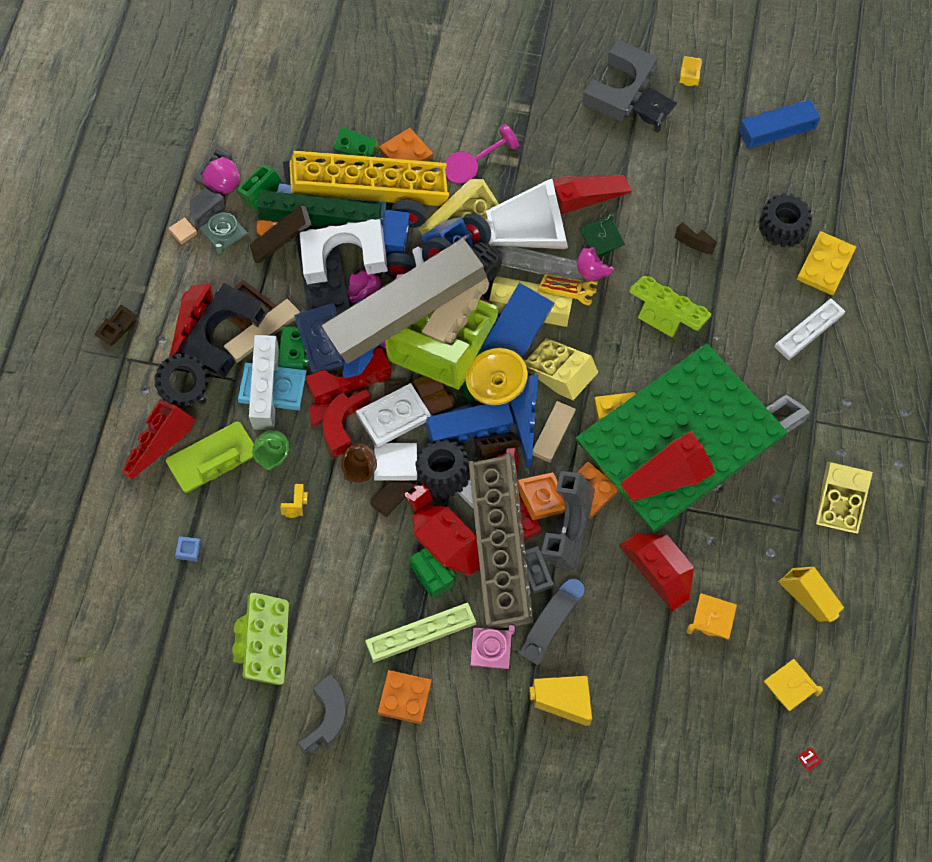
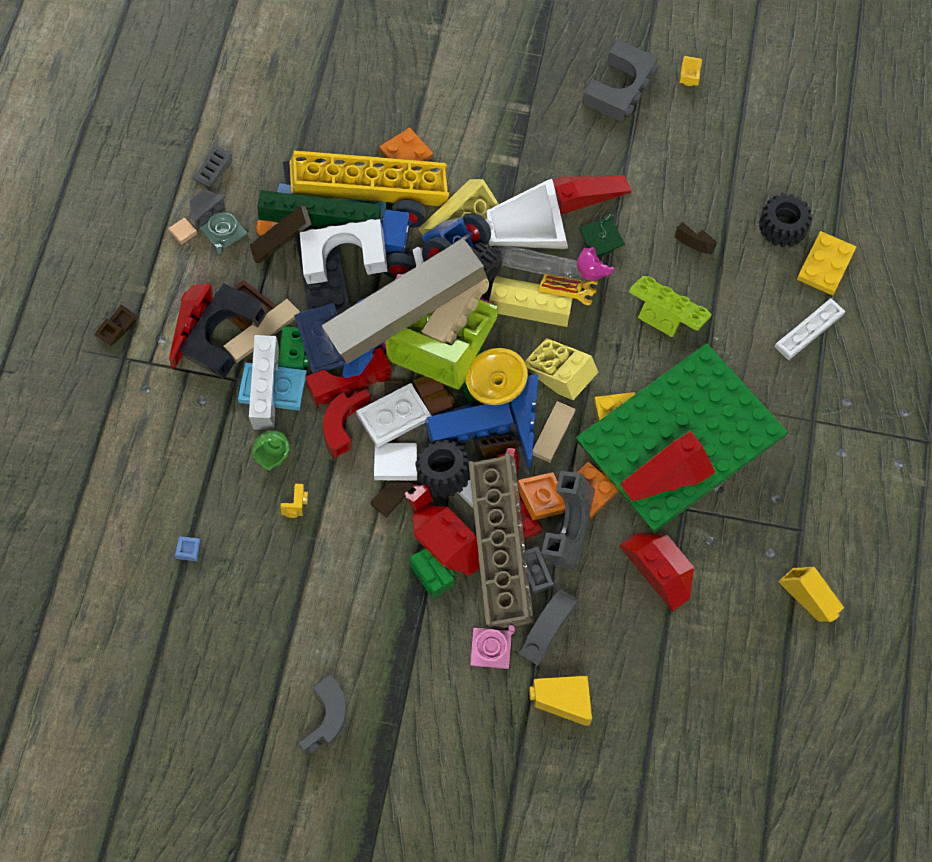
(165, 428): red wedge -> none
(194, 367): black tyre -> none
(211, 457): lime bracket -> none
(221, 176): dark pink hair -> none
(262, 639): lime bracket -> none
(263, 179): green brick -> none
(317, 413): red tile -> none
(355, 144): green brick -> none
(358, 463): reddish brown hair -> none
(362, 285): dark pink hair -> none
(404, 697): orange plate -> none
(420, 632): yellowish green plate -> none
(463, 166): dark pink piece -> none
(519, 321): blue tile -> none
(574, 588): medium blue tile -> none
(654, 108): black hat -> none
(713, 617): light orange hat -> none
(779, 124): blue brick -> none
(792, 685): yellow hat -> none
(799, 411): light grey tile -> none
(809, 759): red sticker -> none
(843, 497): light yellow slope -> none

